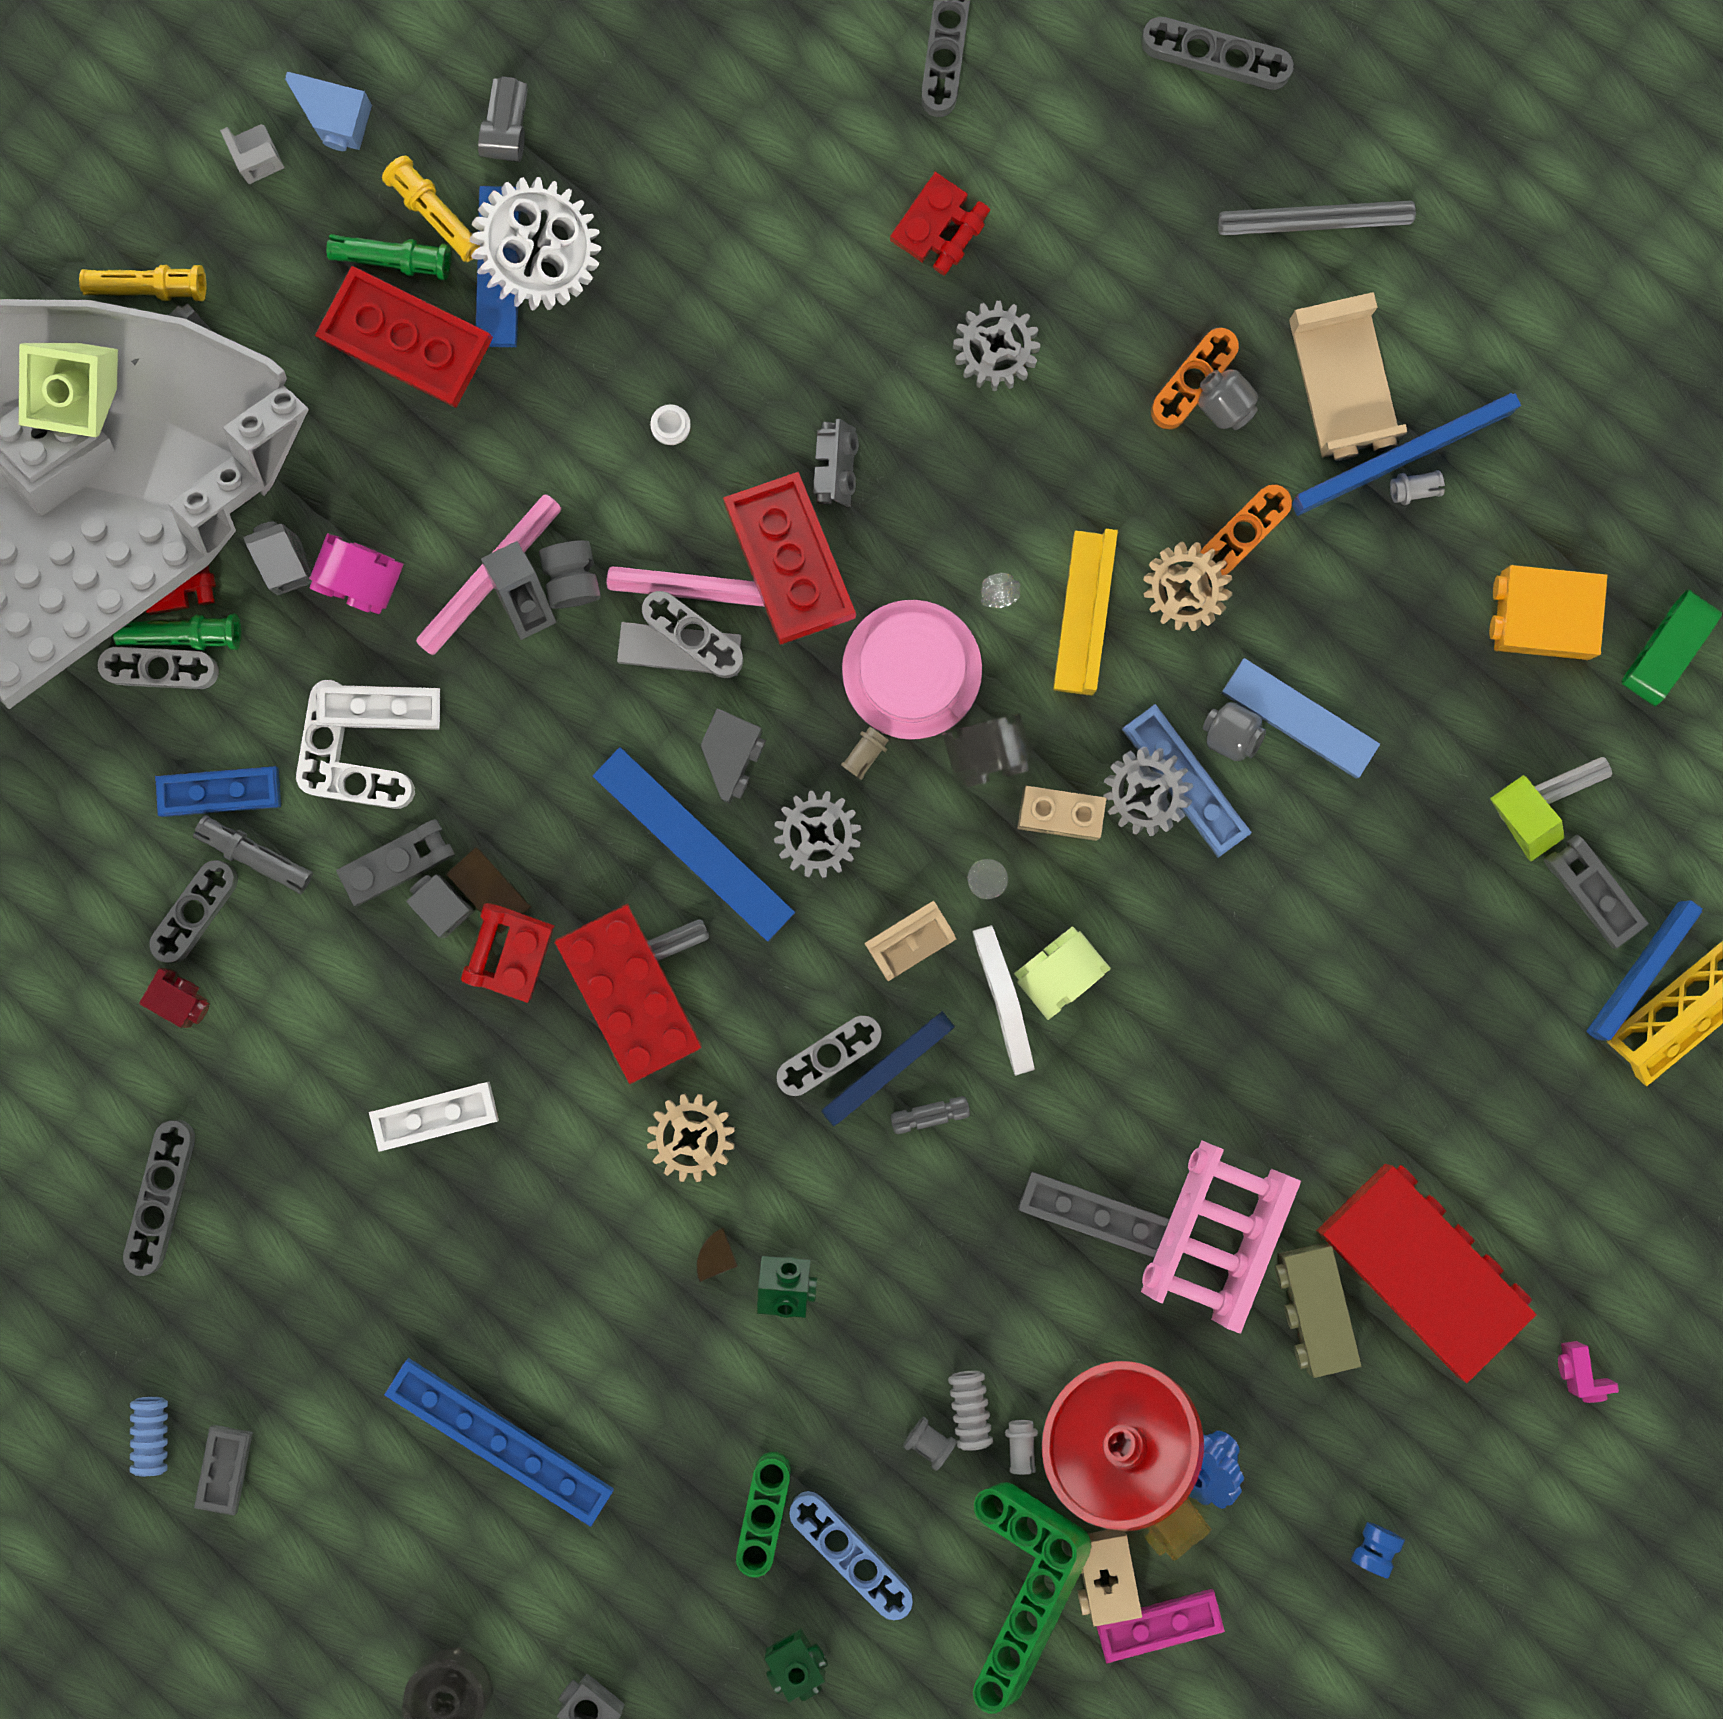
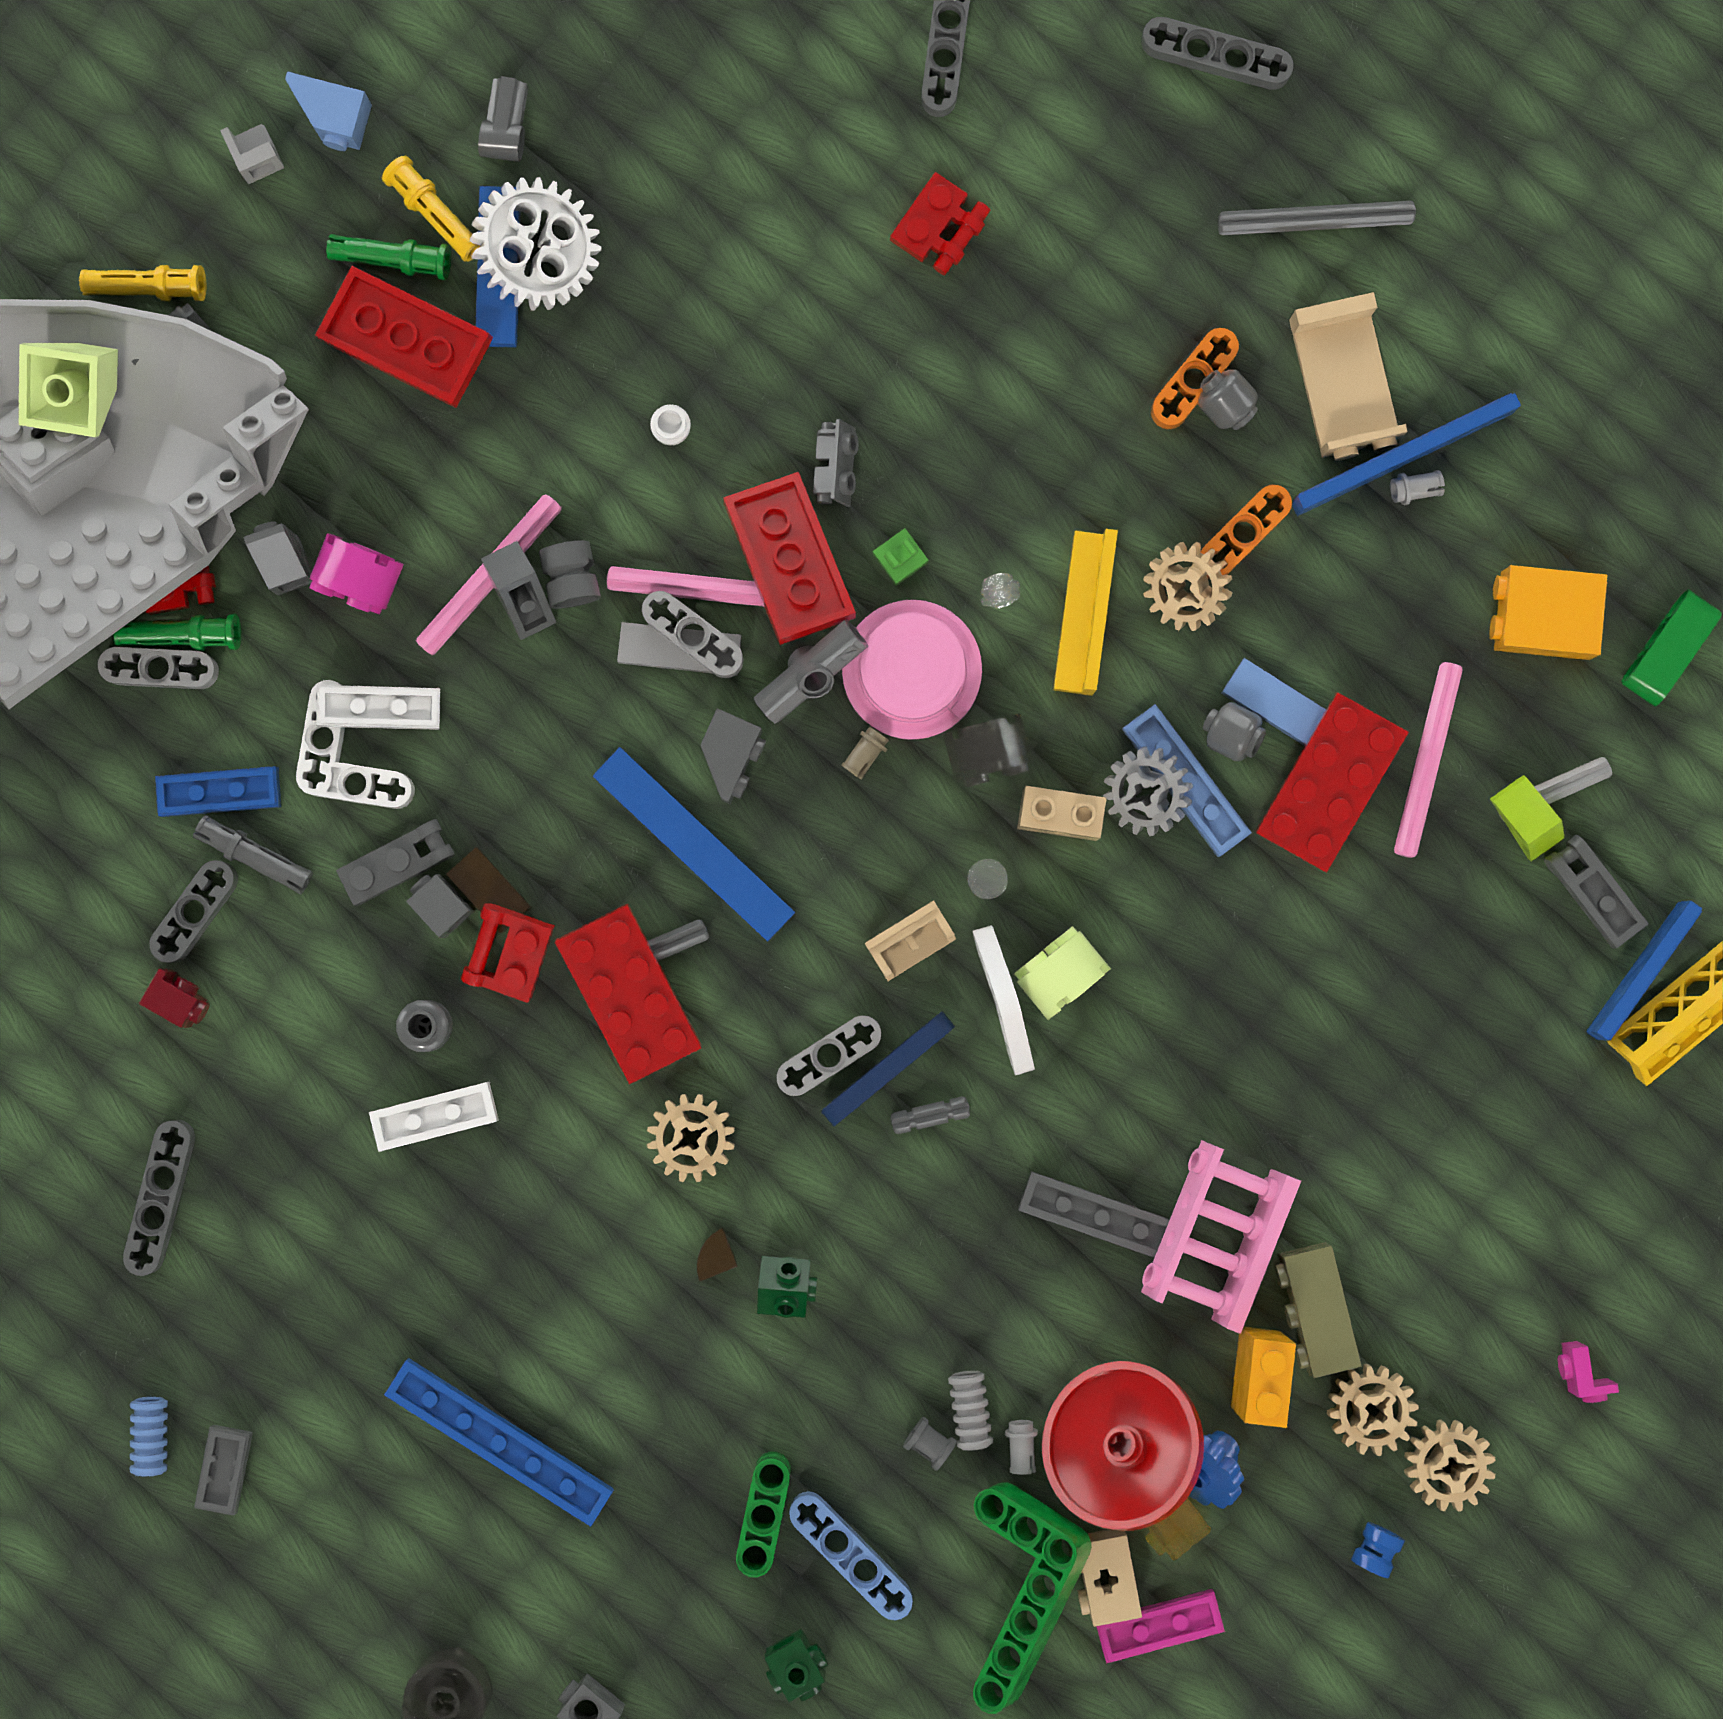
(410, 1022): none -> dark grey head
(811, 671): none -> dark grey piece
(828, 819): light grey gear -> none
(900, 556): none -> bright green tile
(982, 338): light grey gear -> none
(1263, 1377): none -> light orange brick
(1331, 782): none -> red plate
(1383, 1398): none -> tan gear
(1428, 759): none -> bright pink axle
(1428, 1271): red brick -> none
(1453, 1482): none -> tan gear

